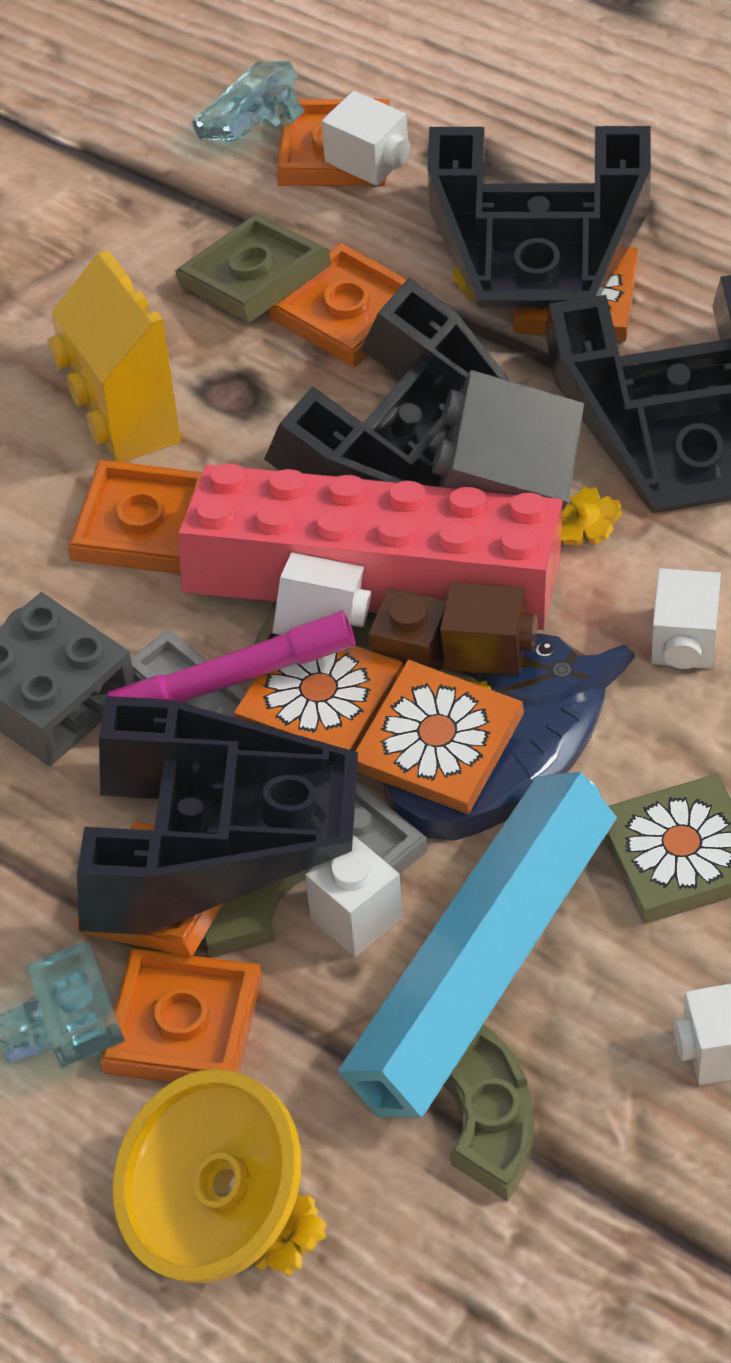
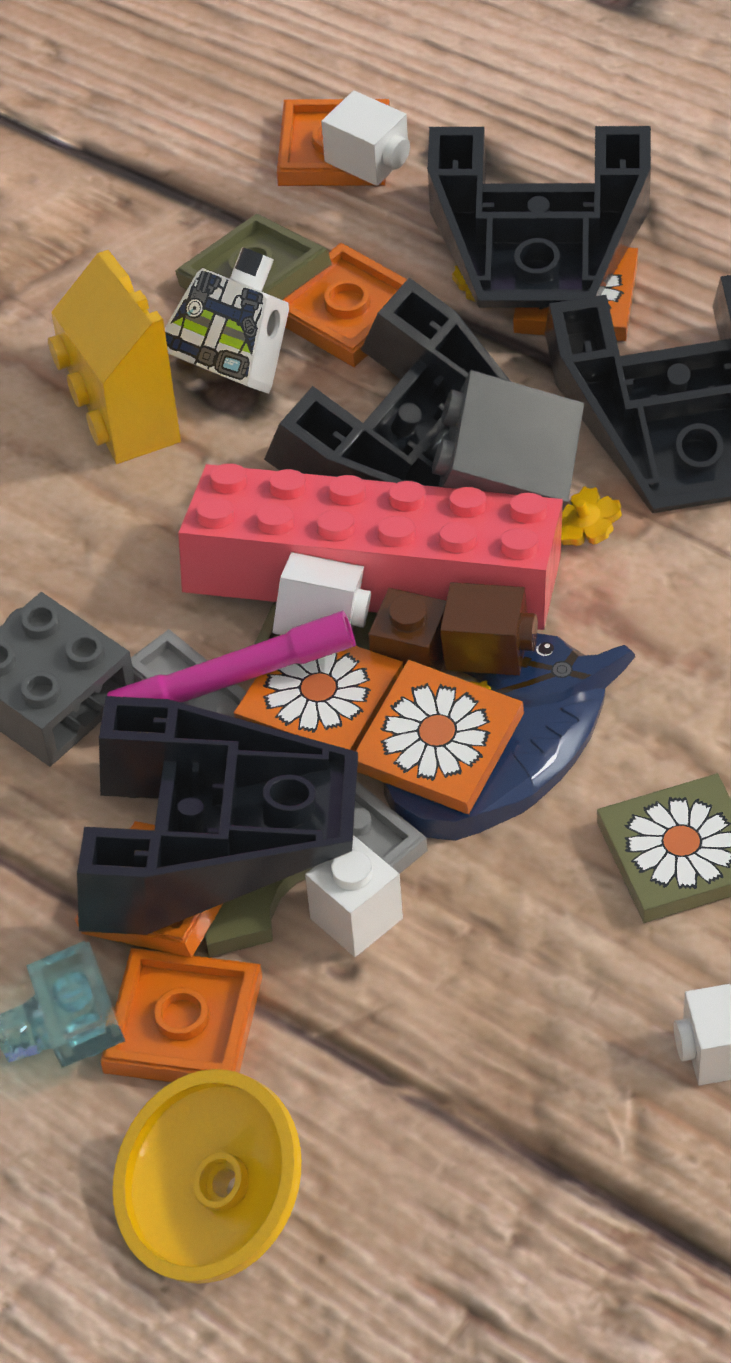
(133, 516): orange tile -> none
(231, 323): none -> torso
(257, 95): clear light blue hinge -> none
(297, 1238): yellow plant -> none
(477, 946): medium azure brick -> none
(495, 1113): olive tile -> none
(686, 618): white brick -> none

